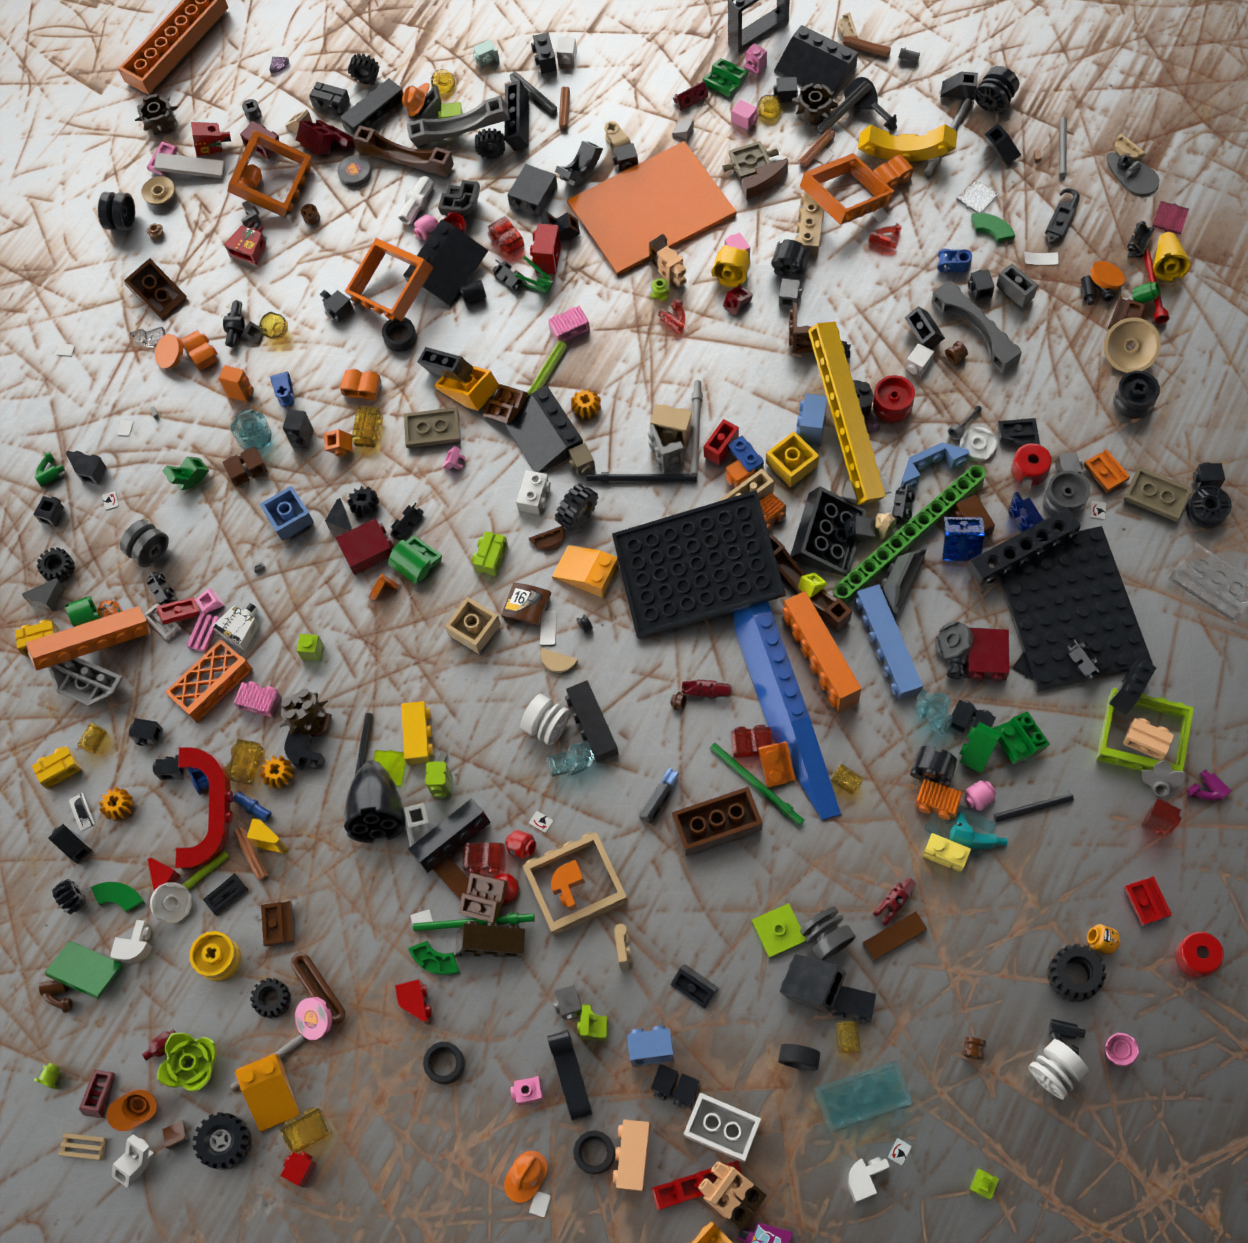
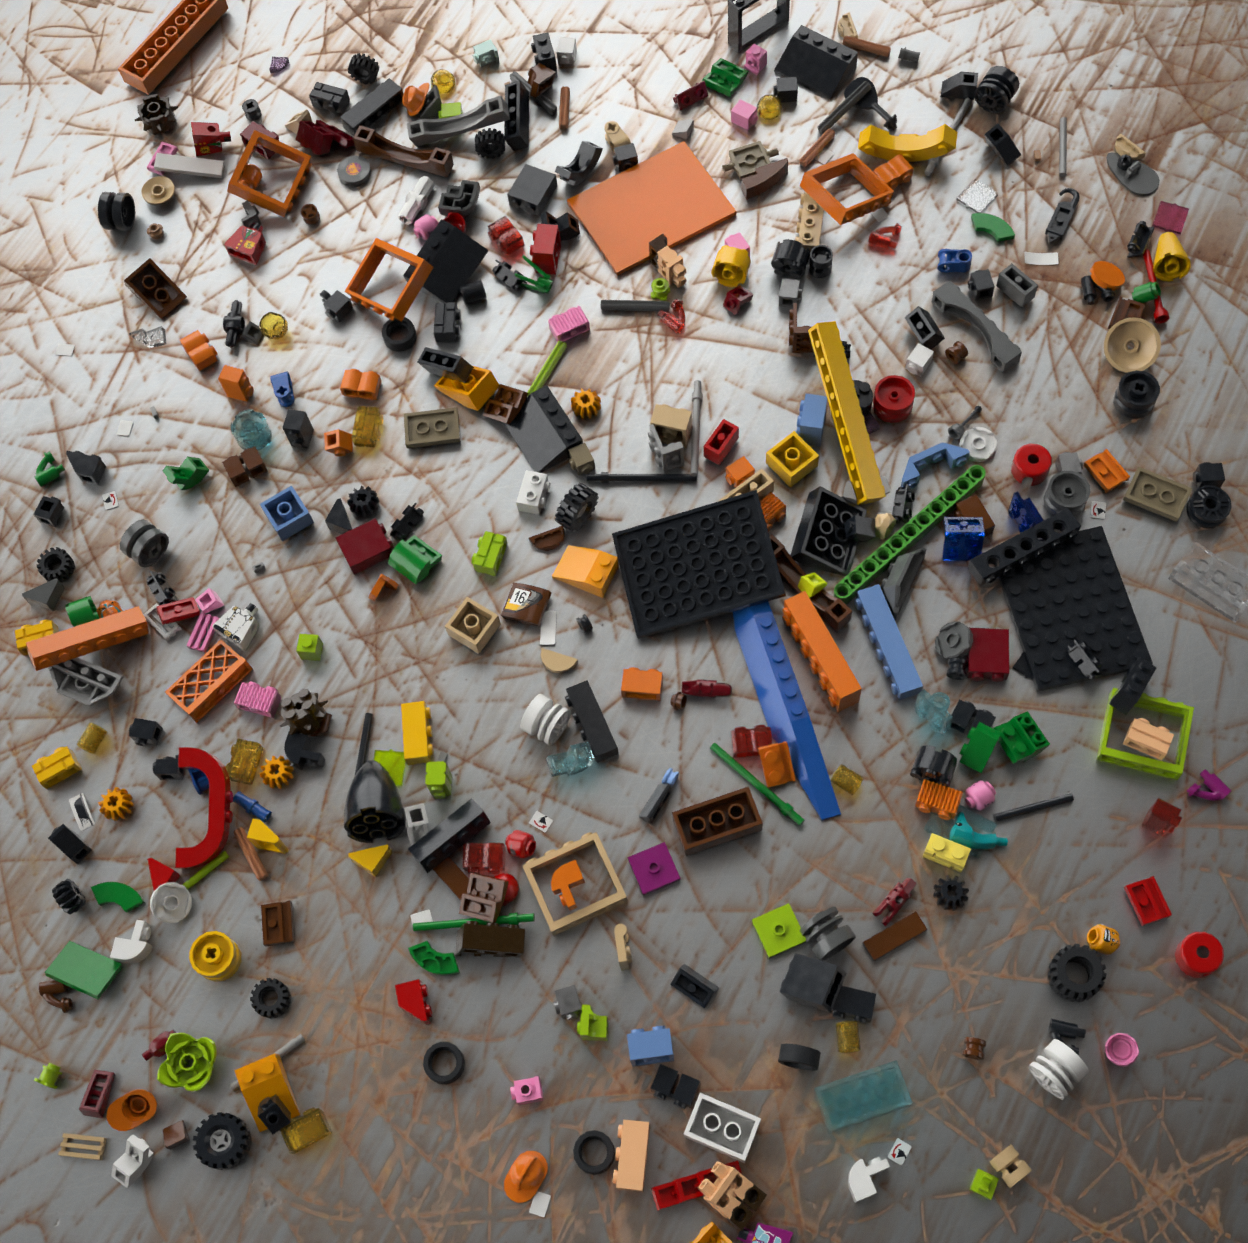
(168, 351): orange tile -> none
(230, 899): black tile -> none
(274, 1113): none -> black brick
(298, 1168): red brick -> none
(313, 1018): bright pink tile -> none
(317, 986): reddish brown piece -> none
(371, 859): none -> yellow slope
(446, 322): none -> black brick
(452, 459): bright pink tile -> none
(540, 79): none -> reddish brown arch
(569, 1074): black beam -> none
(635, 305): none -> dark grey axle
(642, 684): none -> orange brick
(654, 868): none -> magenta plate
(746, 454): blue bracket -> none
(814, 103): dark brown brick -> none
(820, 261): none -> black wheel
(948, 884): none -> black gear
(1006, 1158): none -> tan wheel
(1019, 431): black wing -> none
(1163, 775): light grey plate -> none

